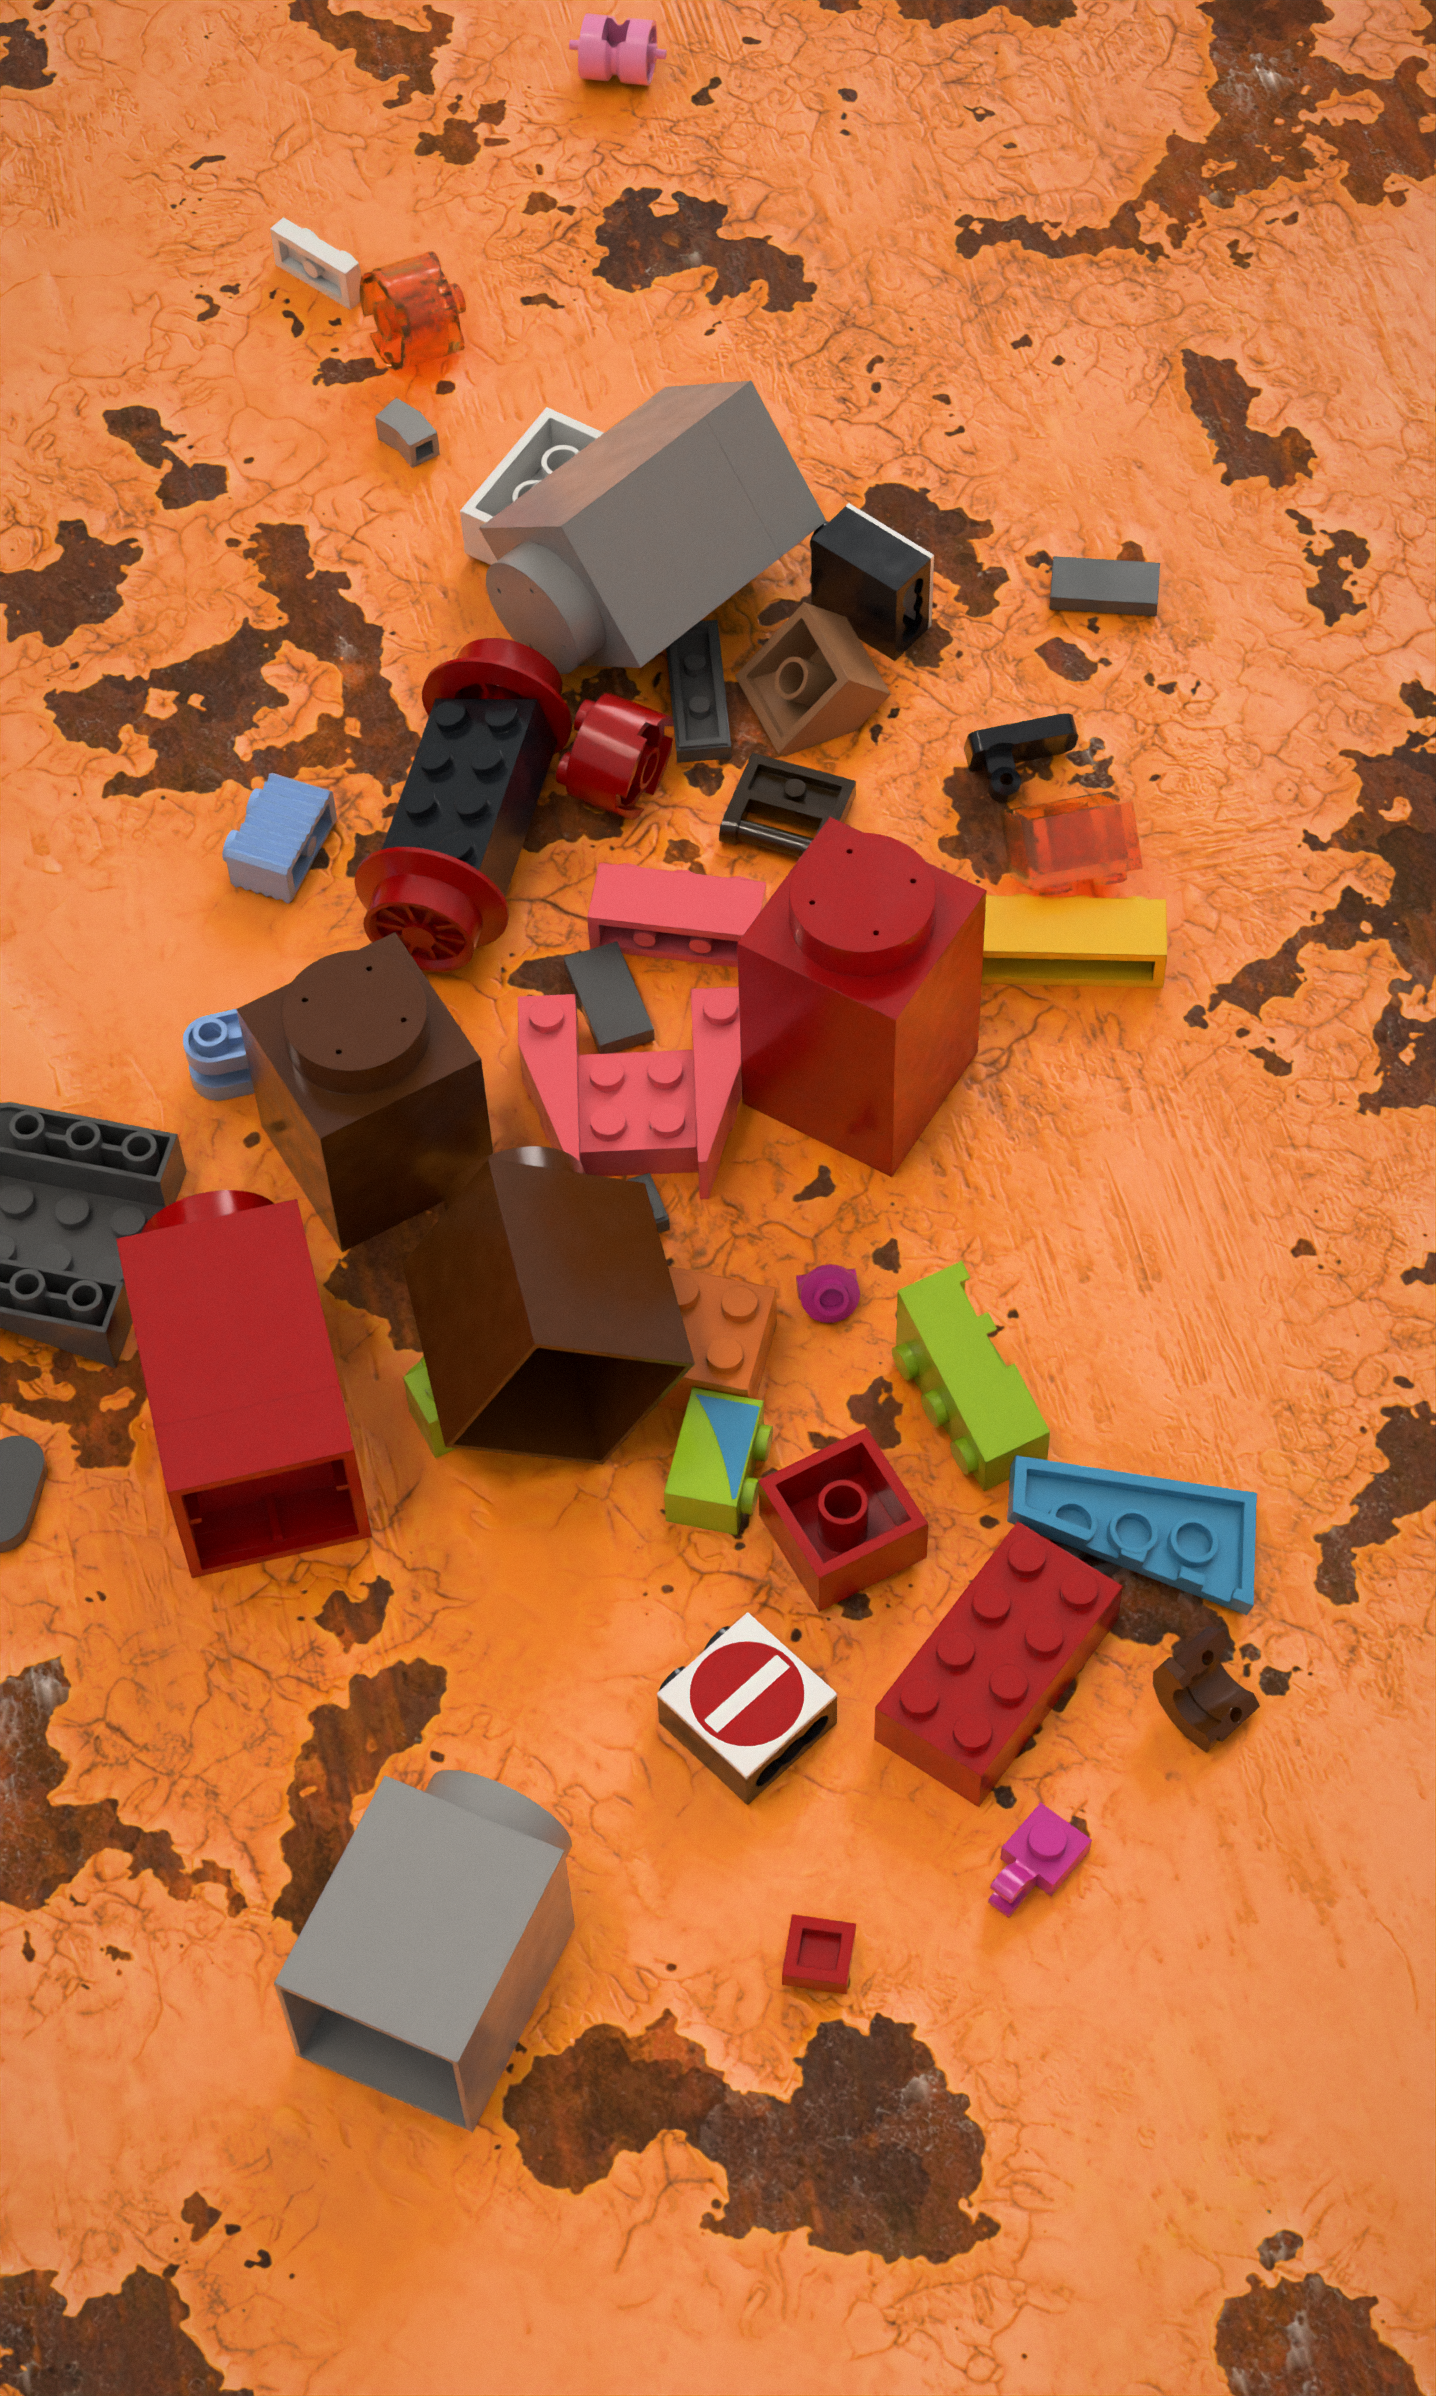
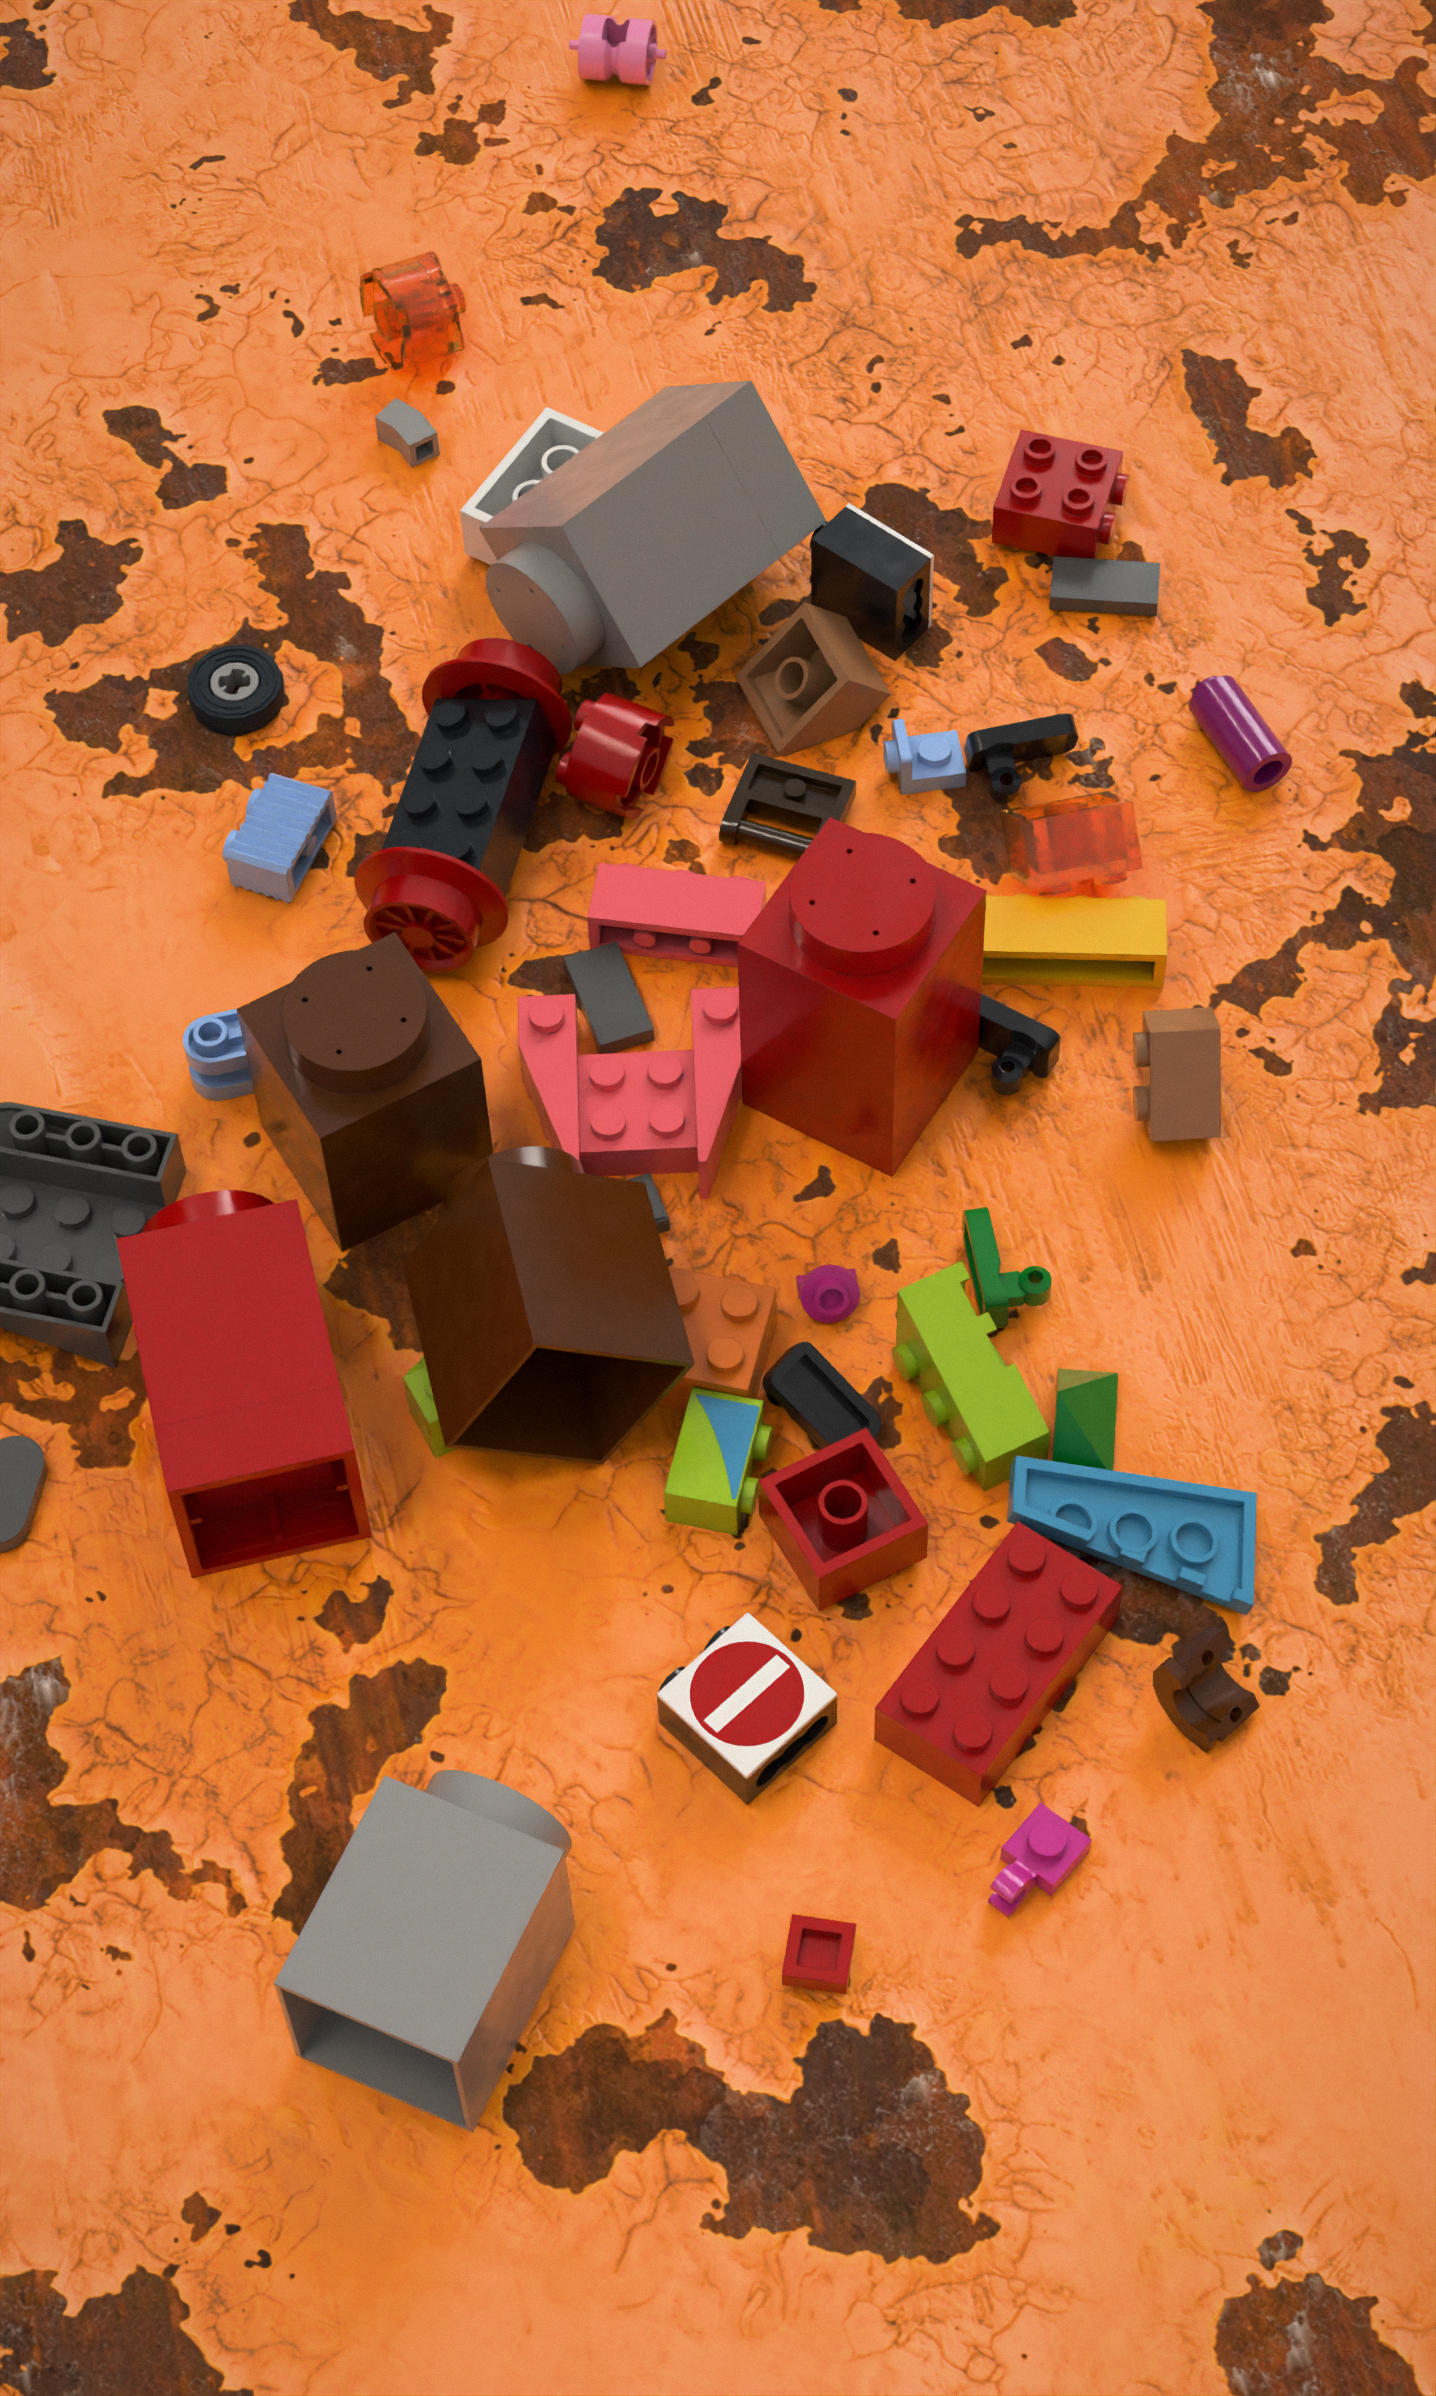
(217, 676): none -> black bush
(316, 262): plate -> none
(698, 695): dark grey tile -> none
(818, 1396): none -> black piece
(924, 760): none -> light blue bracket
(993, 1289): none -> green piece
(1018, 1042): none -> black piece
(1059, 496): none -> red brick
(1085, 1418): none -> green slope
(1179, 1074): none -> medium nougat brick
(1239, 733): none -> magenta brick

